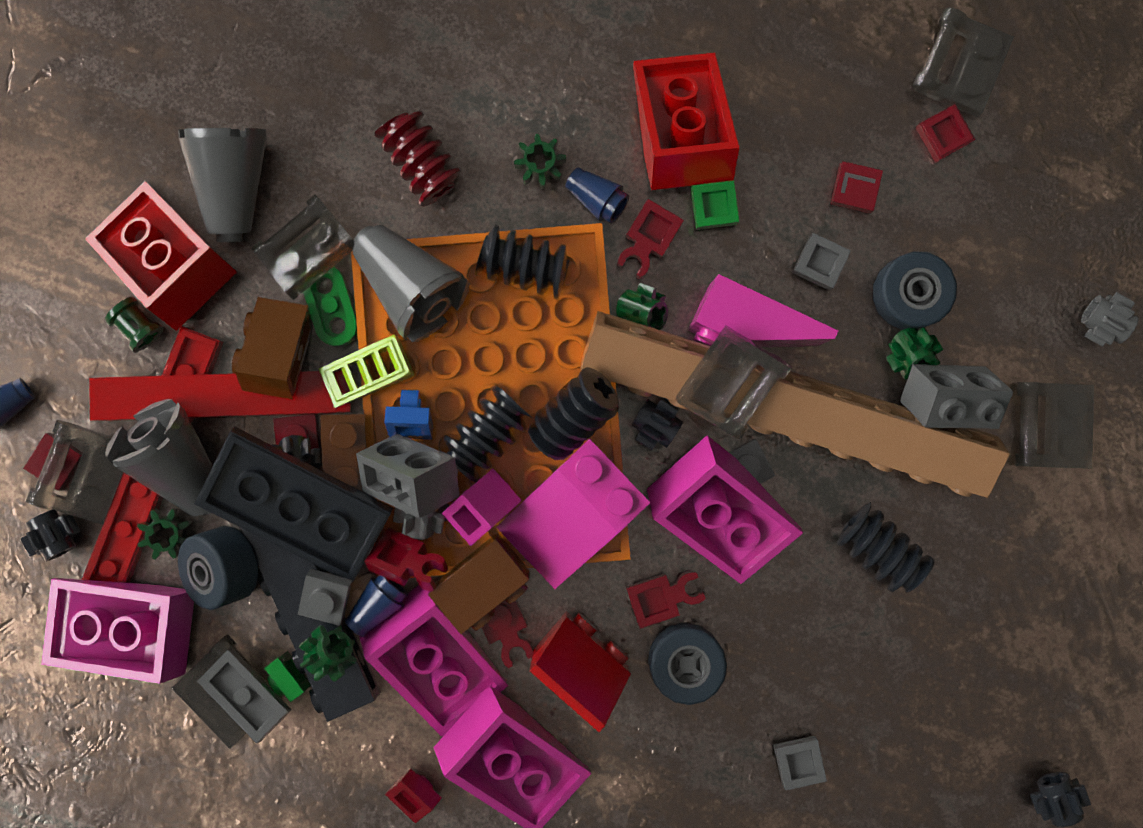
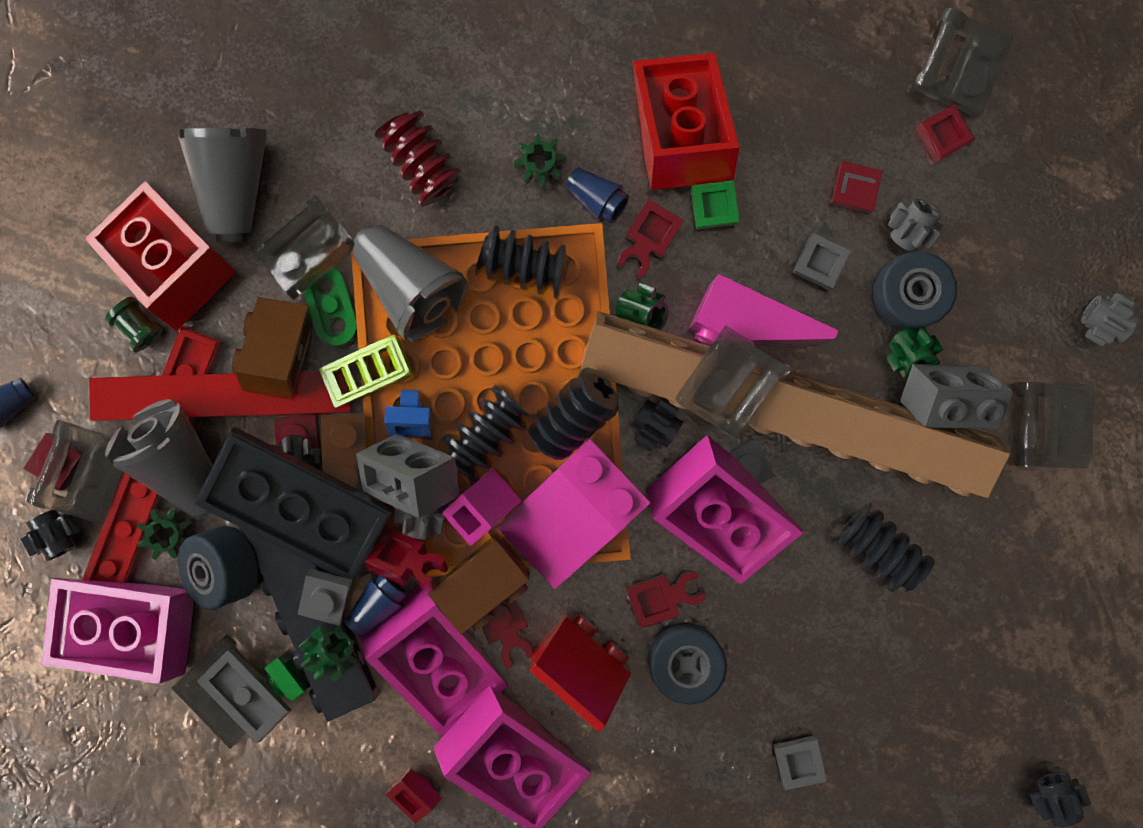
(915, 225): none -> dark grey gear

